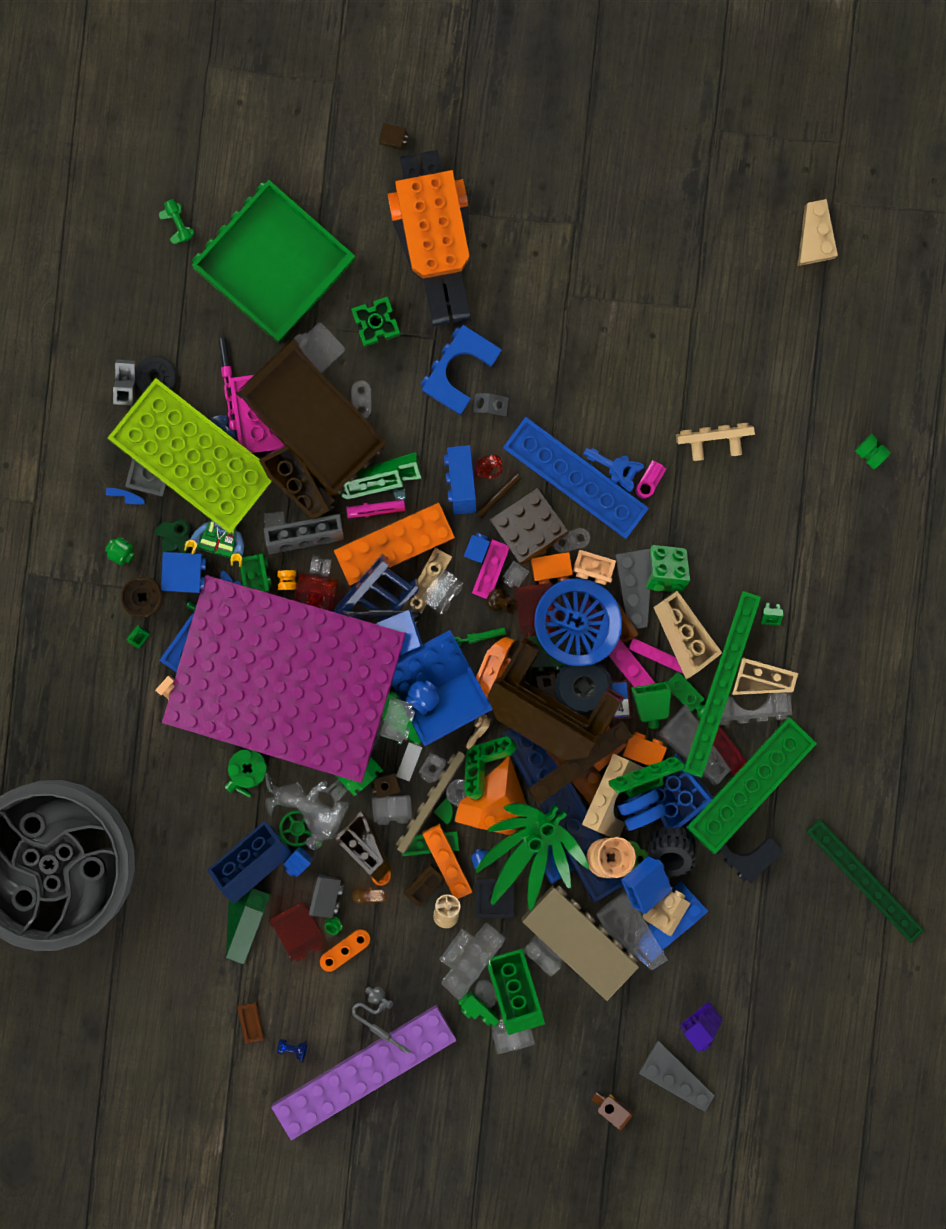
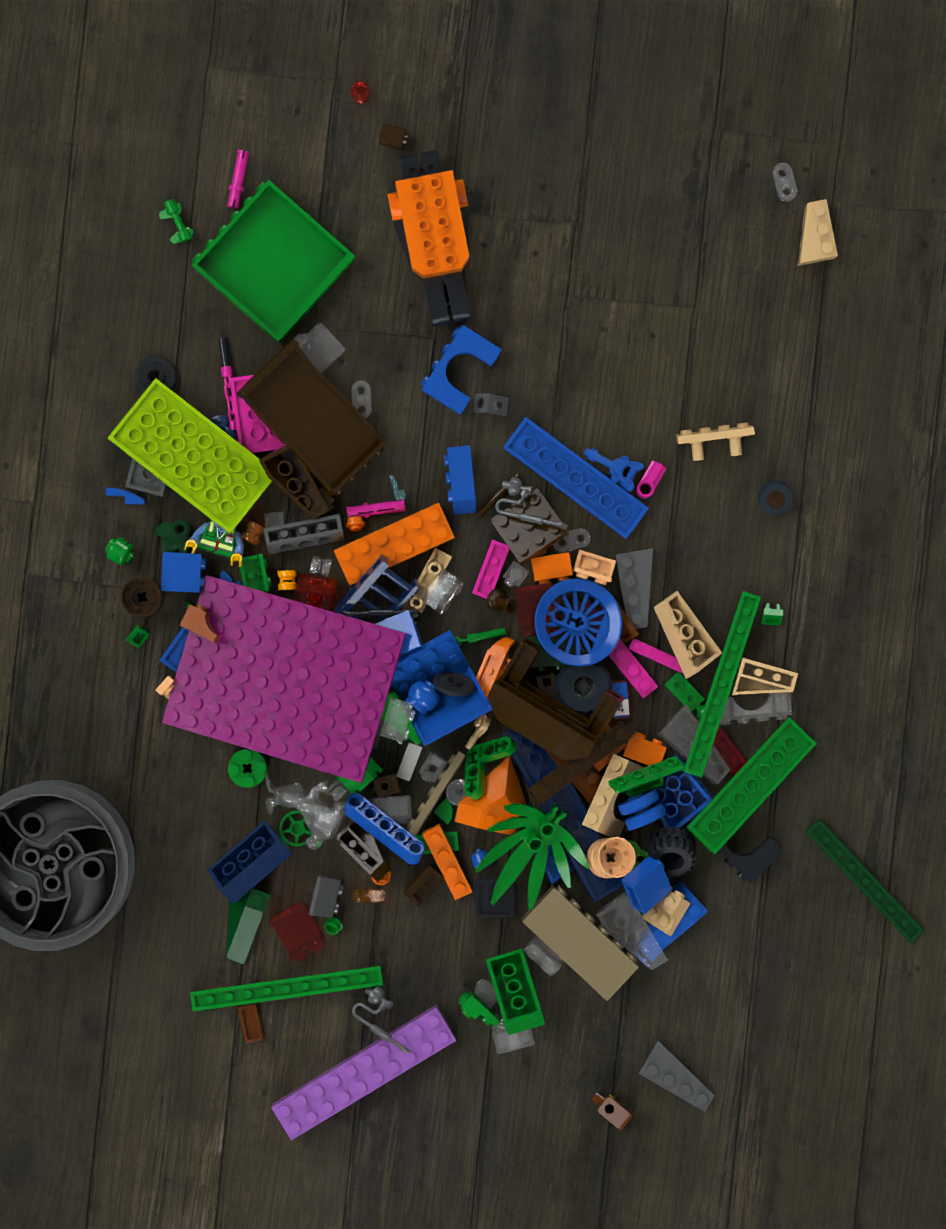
(124, 385): dark grey brick -> none
(198, 621): none -> dark orange arch
(231, 787): green hand -> none
(238, 179): none -> dark pink pin
(252, 533): none -> clear orange wheel
(286, 988): none -> green plate
(297, 862): blue slope -> none
(299, 1050): clear blue piece -> none
(349, 942): orange plate -> none
(355, 523): none -> orange plate
(360, 96): none -> clear red wheel
(381, 311): green brick -> none
(381, 820): none -> blue beam
(383, 476): green wedge -> none
(446, 911): tan wheel -> none
(453, 684): none -> black wheel
(468, 958): clear bracket -> none
(477, 547): blue brick -> none
(485, 466): clear red piece -> none
(514, 487): none -> dark grey piece
(652, 702): green torso -> none
(668, 569): green bracket -> none
(702, 1027): dark purple wedge -> none
(775, 497): none -> black wheel
(785, 182): none -> clear plate
(872, 451): green wheel -> none

